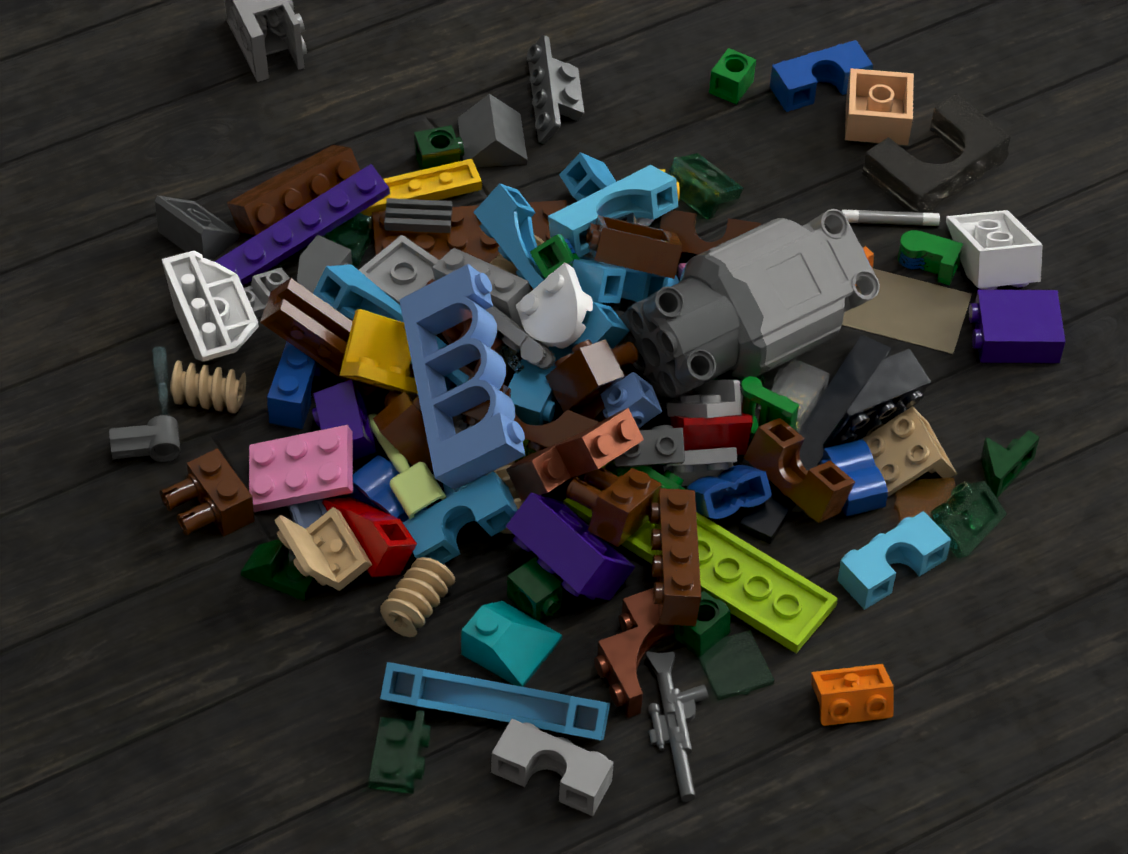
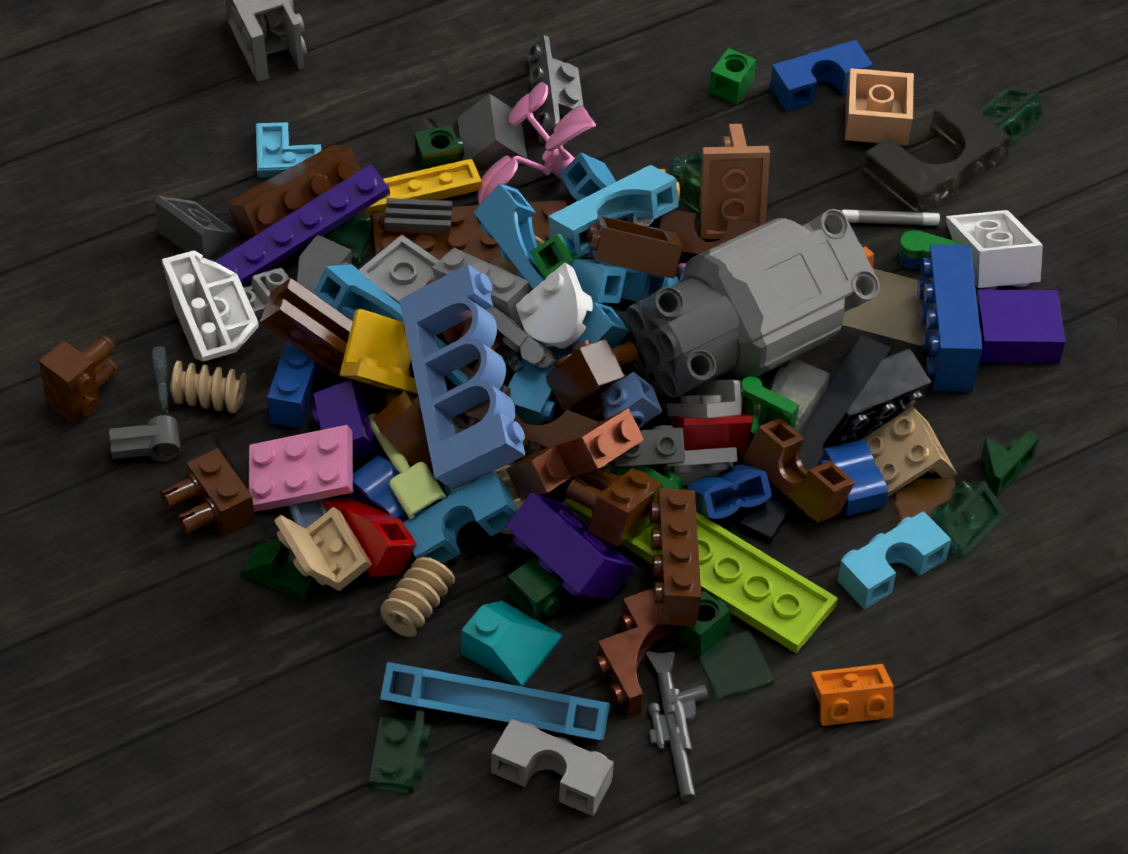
(75, 376): none -> reddish brown brick
(274, 152): none -> medium azure tile
(555, 156): none -> bright pink plant
(733, 184): none -> nougat piece
(950, 318): none -> blue brick
(1014, 111): none -> clear green bracket

